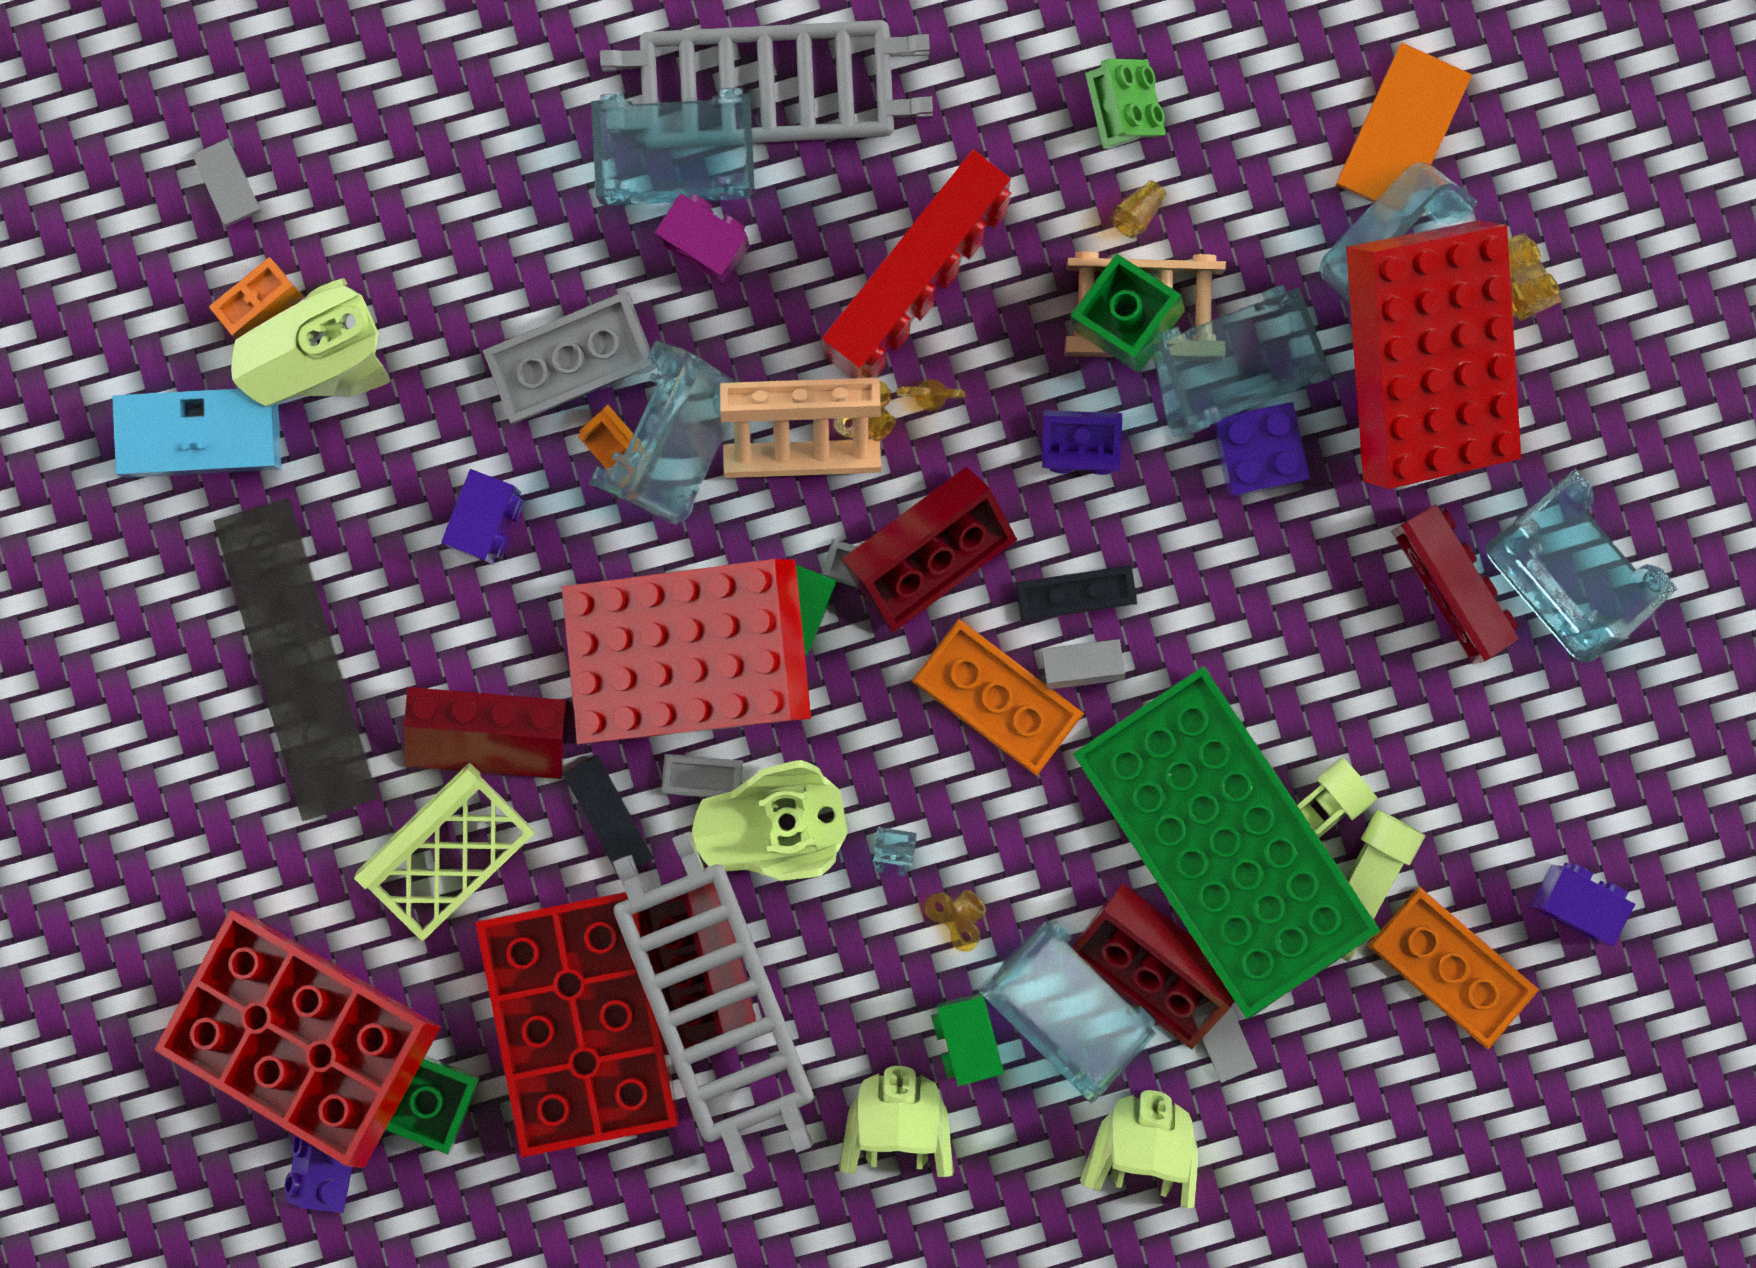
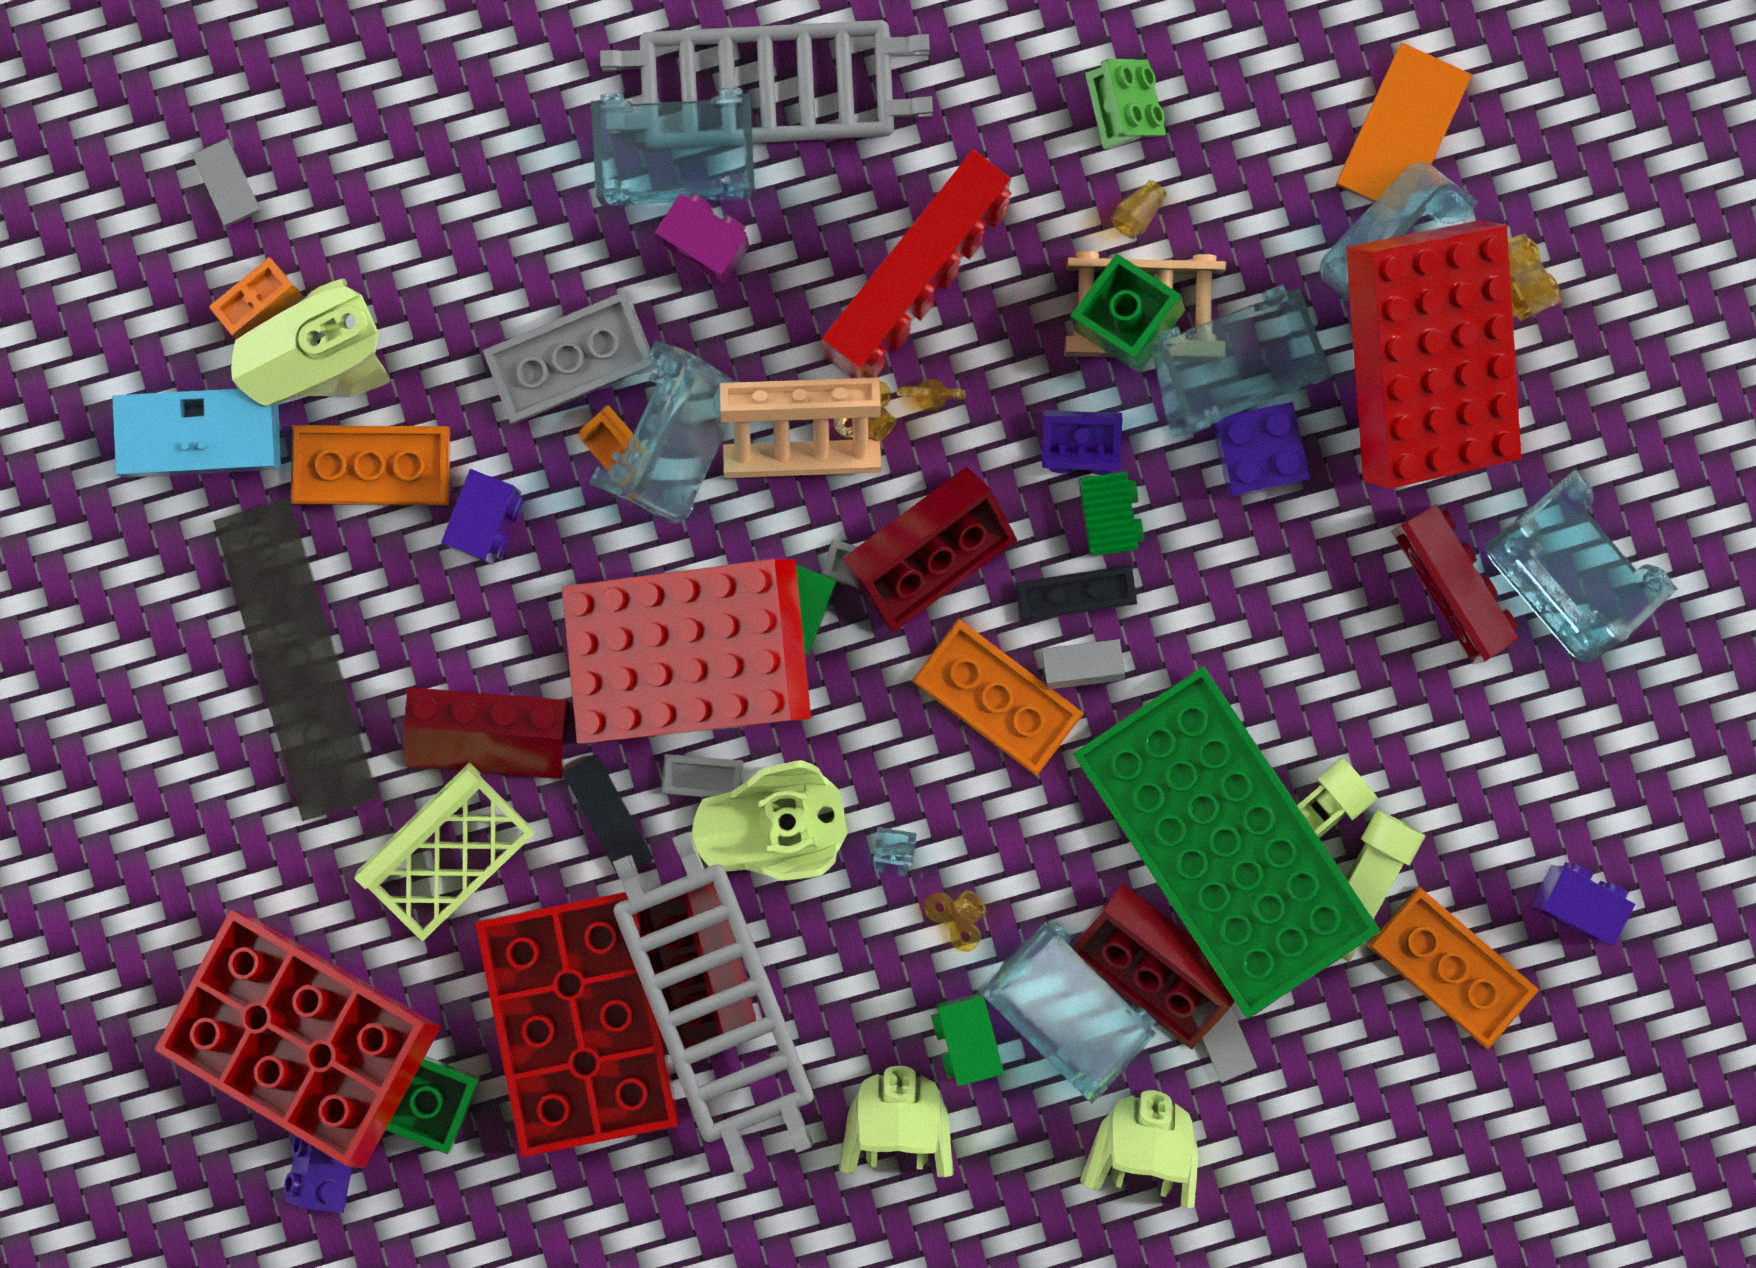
(370, 465): none -> orange tile
(1110, 514): none -> green brick

